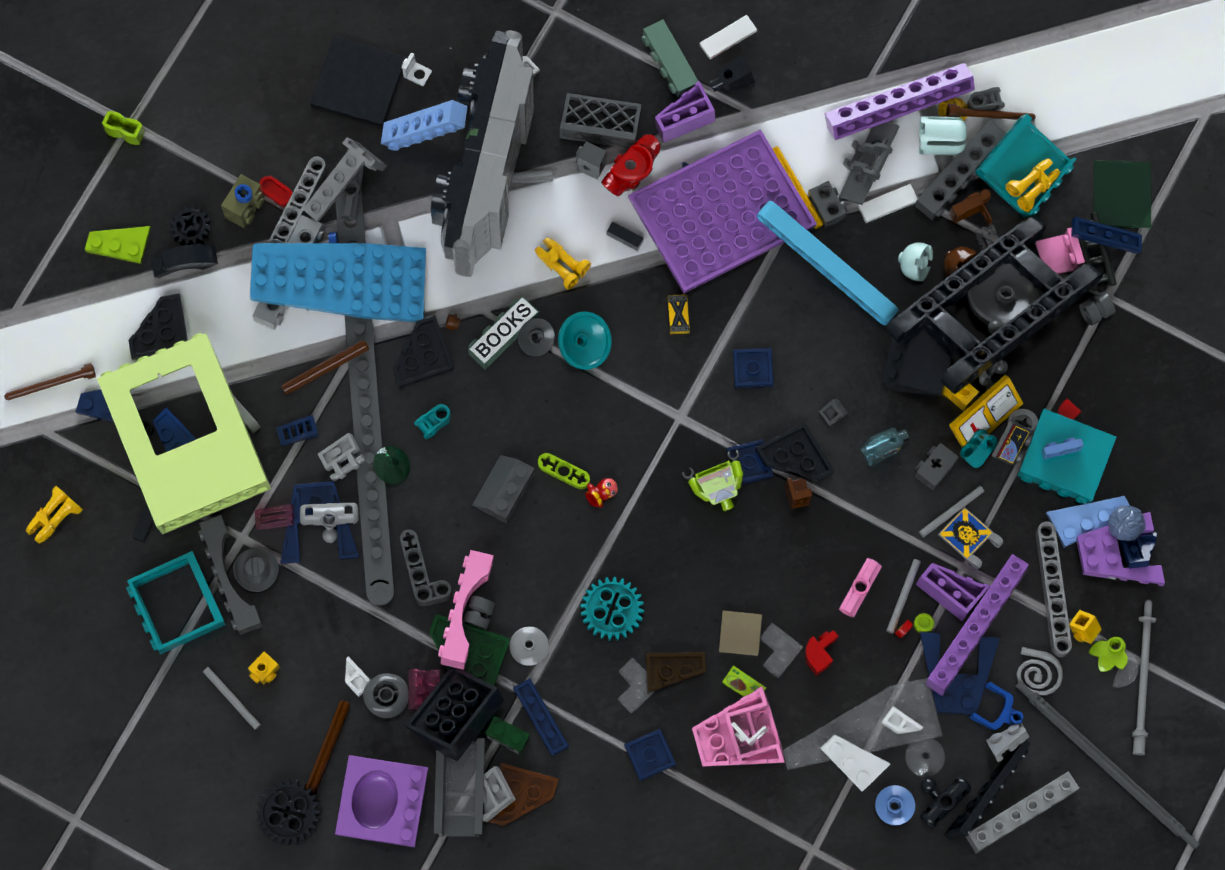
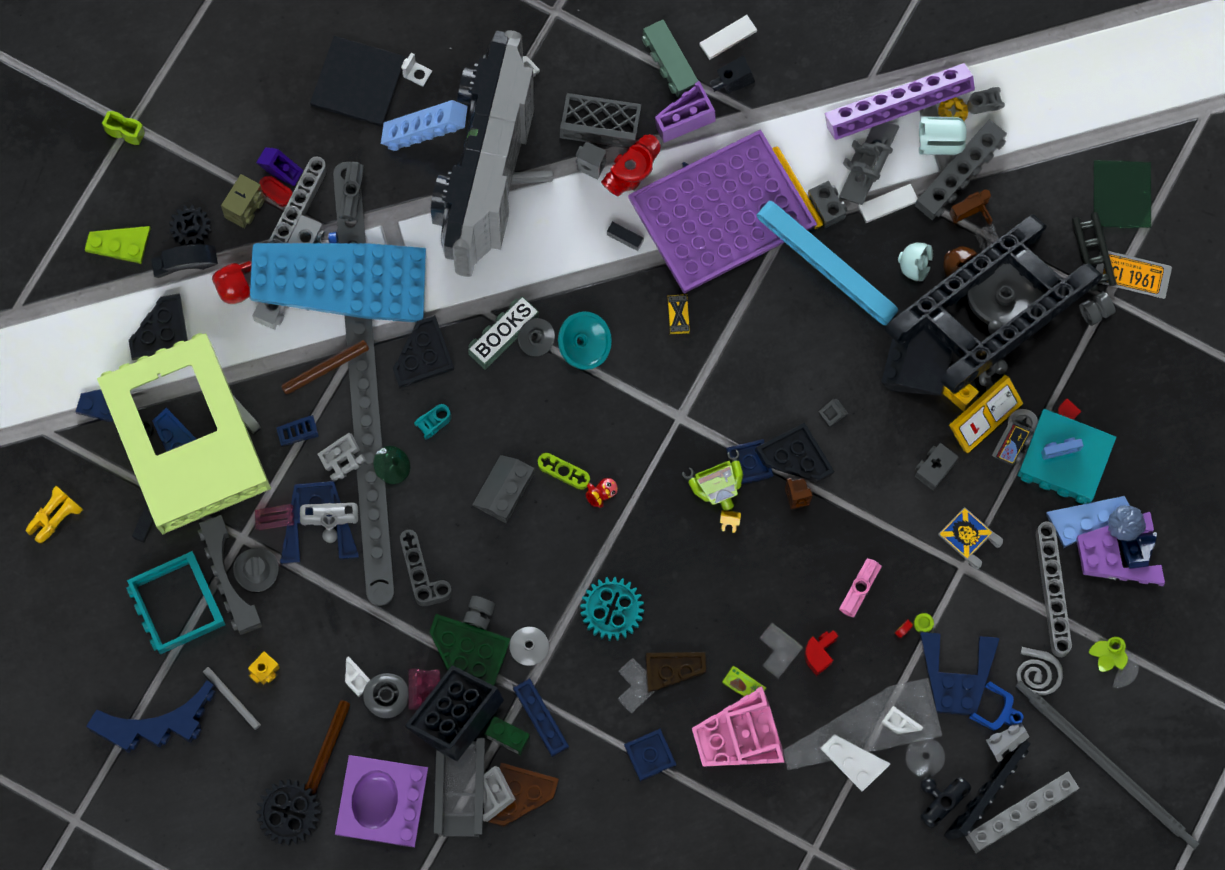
(85, 372): reddish brown piece -> none
(182, 721): none -> dark blue arch
(231, 282): none -> red piece
(247, 198): blue bush -> none
(279, 166): none -> dark purple slope
(341, 177): light grey bracket -> none
(452, 322): reddish brown plate -> none
(456, 646): bright pink arch -> none
(552, 258): yellow piece -> none
(730, 518): none -> yellow tile
(740, 633): dark tan slope -> none
(743, 737): white bracket -> none
(753, 368): dark blue tile -> none
(884, 445): clear light blue torso -> none
(902, 798): medium blue dish -> none
(903, 596): light grey bar -> none
(951, 511): light grey bar -> none
(952, 590): medium lavender wedge -> none
(955, 111): reddish brown piece -> none
(977, 449): teal piece -> none
(977, 625): medium lavender brick -> none
(1015, 158): teal panel -> none
(1042, 183): yellow piece -> none
(1061, 252): bright pink bracket -> none
(1085, 627): yellow brick -> none
(1106, 235): dark blue tile -> none
(1138, 274): none -> sticker
(1140, 733): light grey bar -> none

